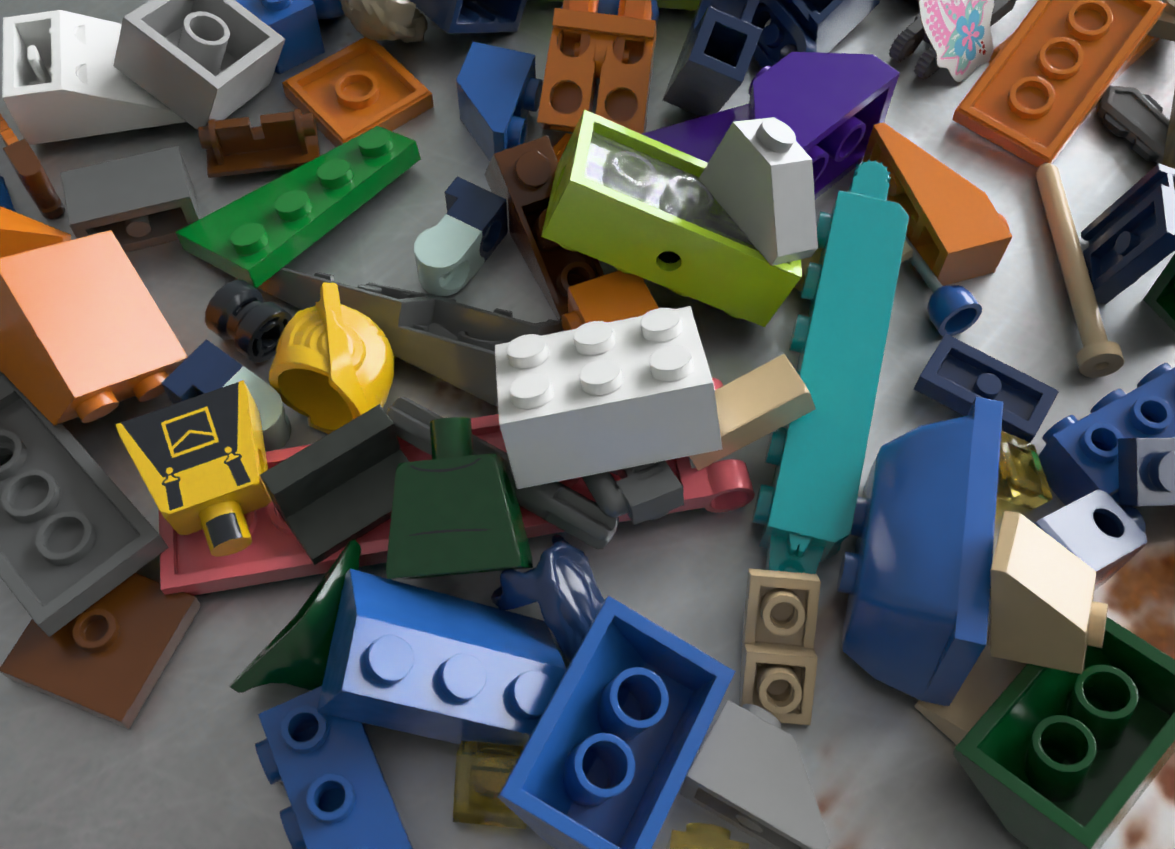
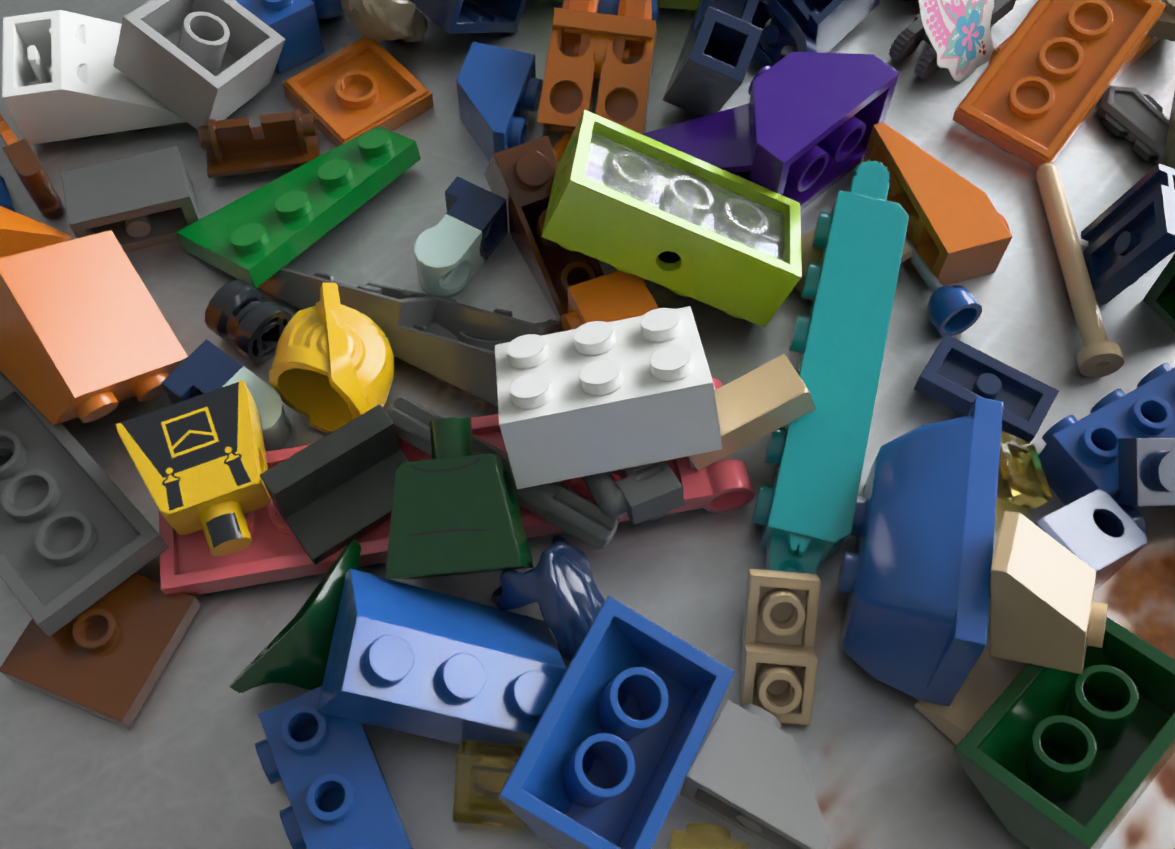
(766, 188): light grey slope -> none

